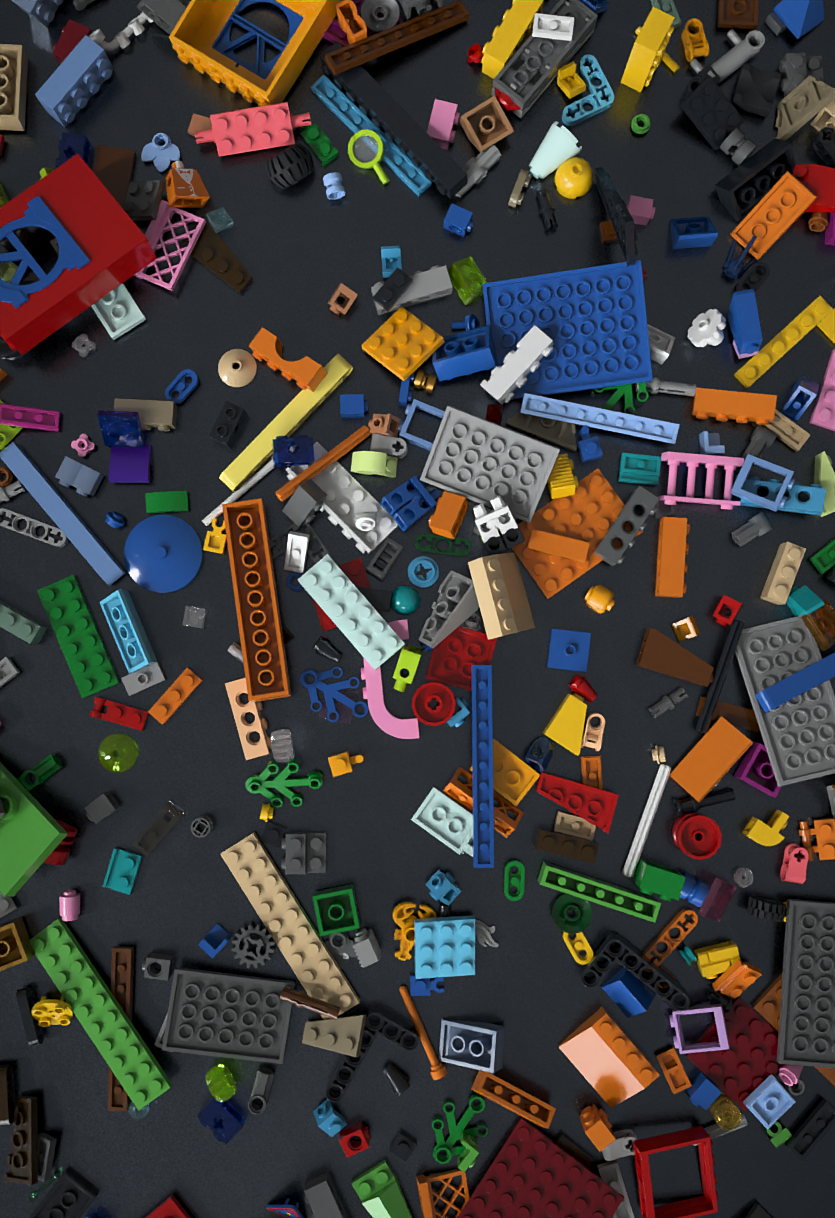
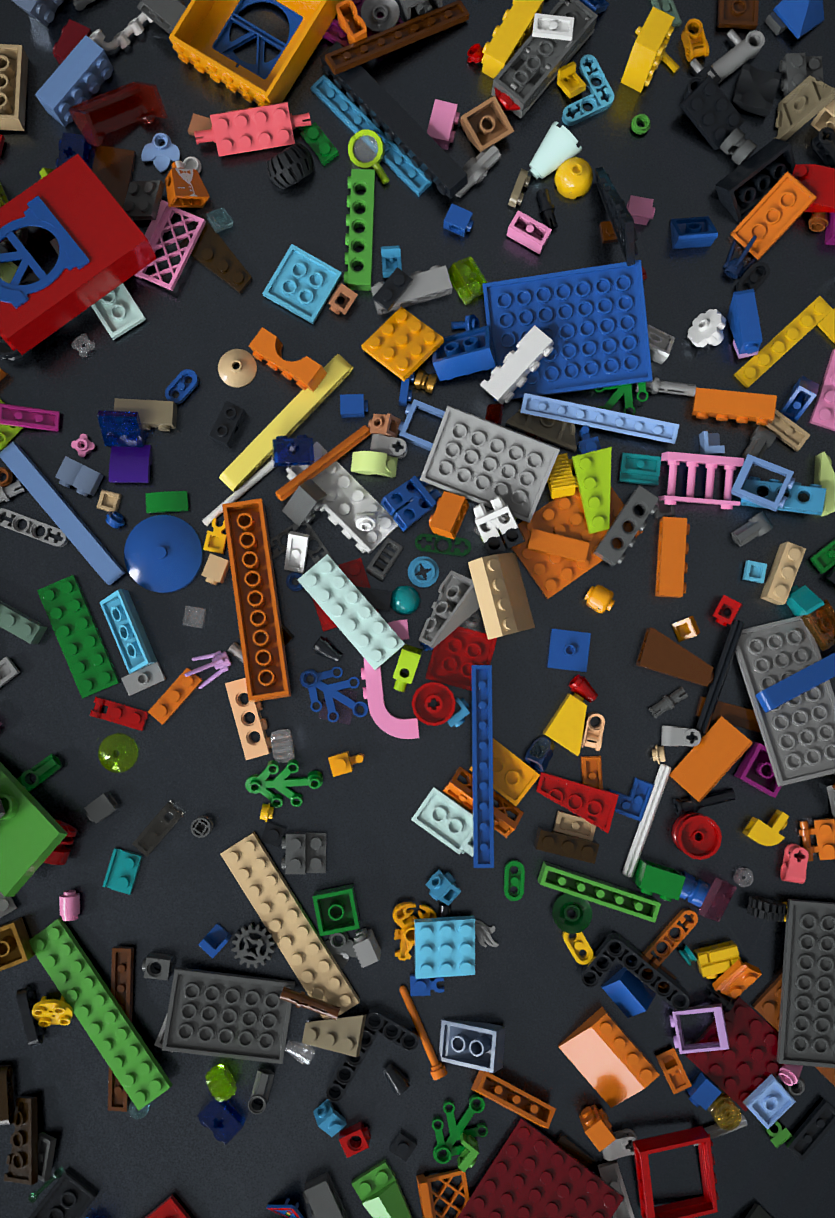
(109, 501): none -> tan tile
(116, 110): none -> clear red windscreen
(192, 163): none -> white plate
(216, 569): none -> tan brick
(220, 662): none -> lavender plant
(301, 1052): none -> clear cone
(302, 284): none -> medium azure plate
(334, 186): light blue wheel -> none
(360, 180): none -> bright green brick
(529, 232): none -> bright pink brick
(594, 485): none -> lime wing
(636, 801): none -> blue tile
(677, 735): none -> light grey piece
(754, 571): none -> medium azure plate

